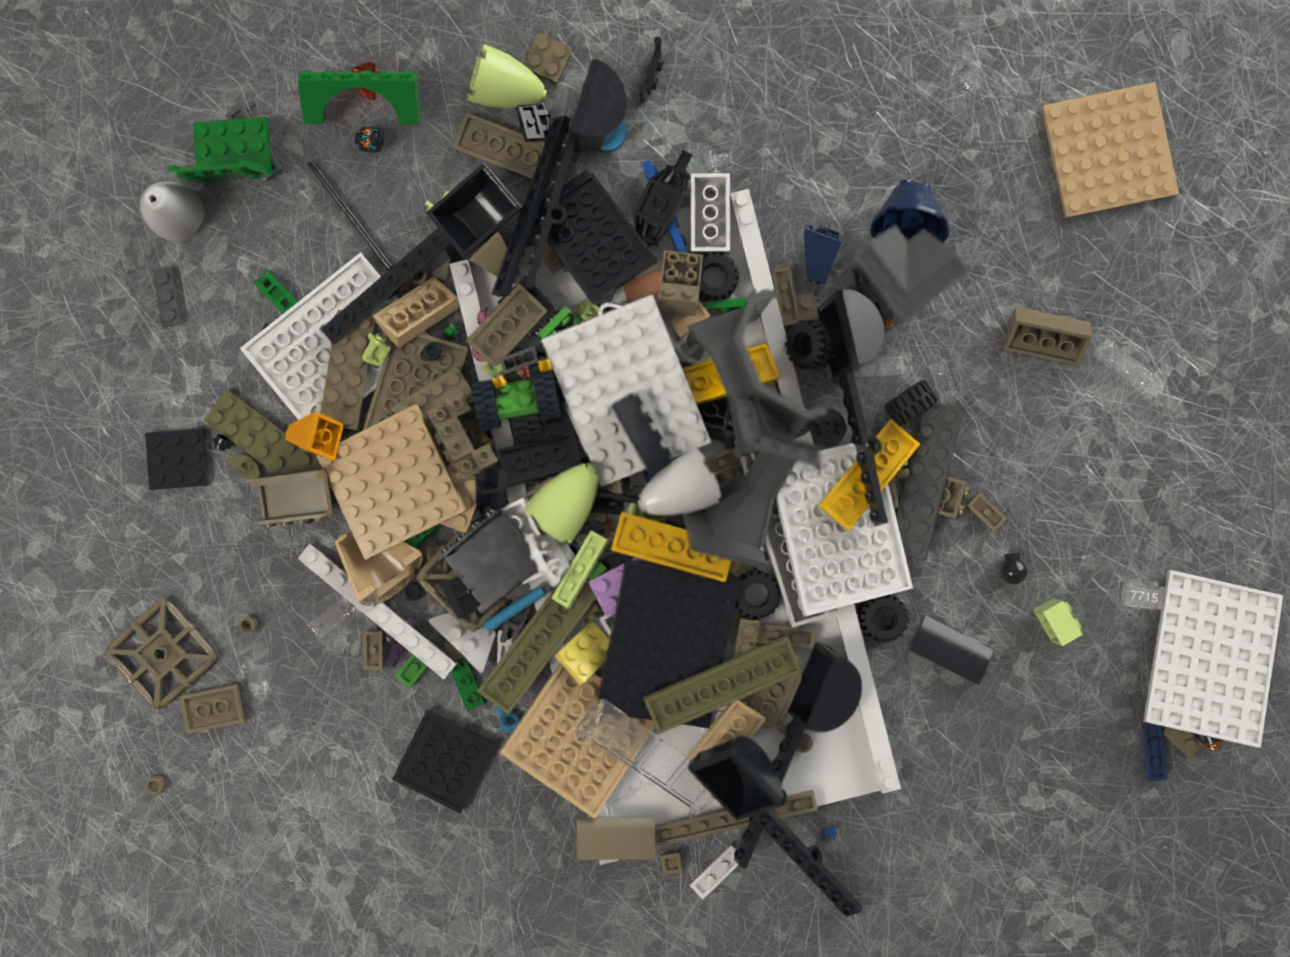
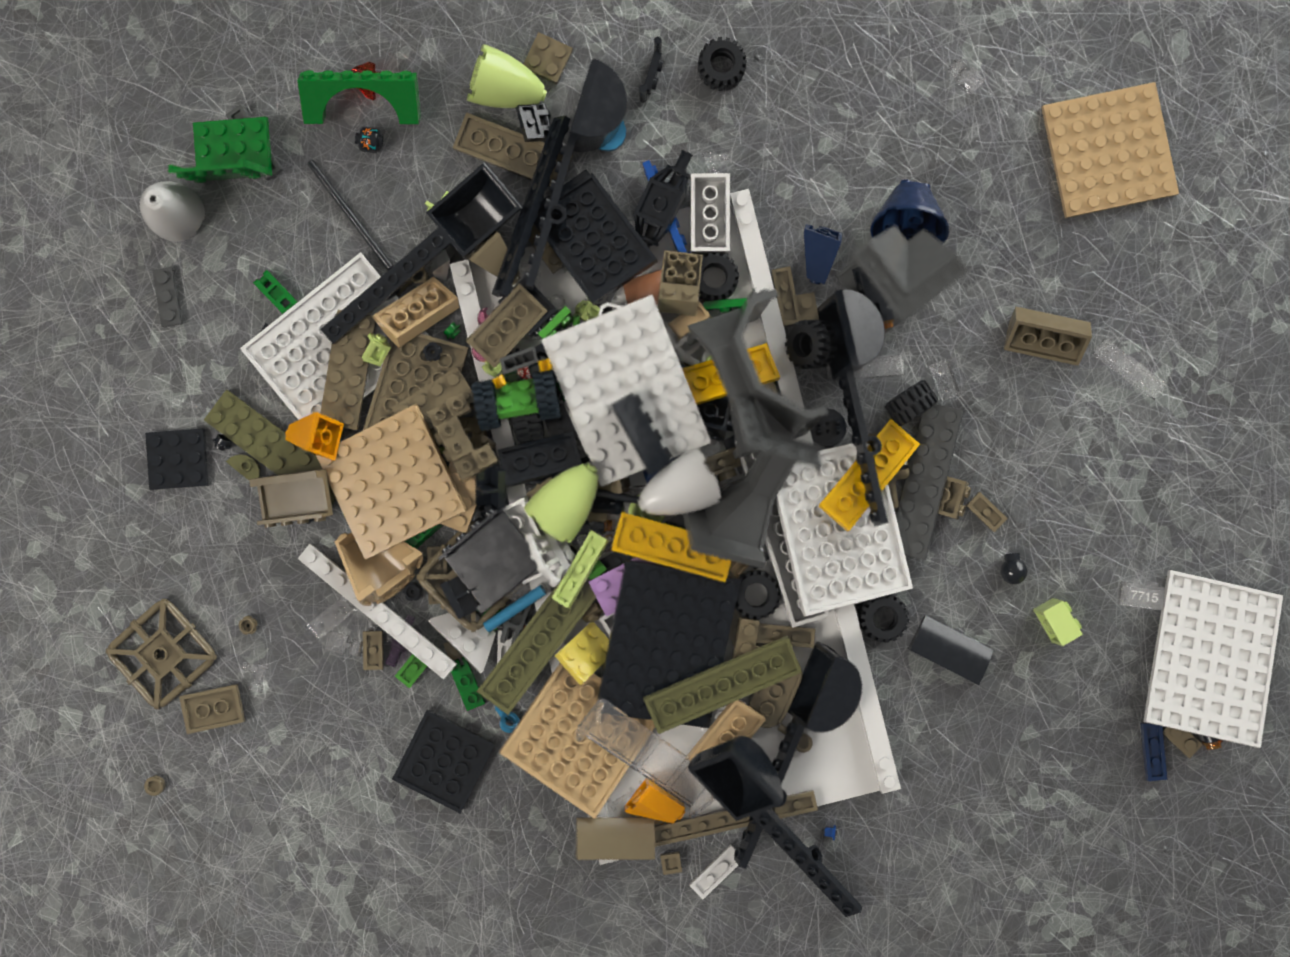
(654, 803): none -> light orange slope
(726, 49): none -> black tyre

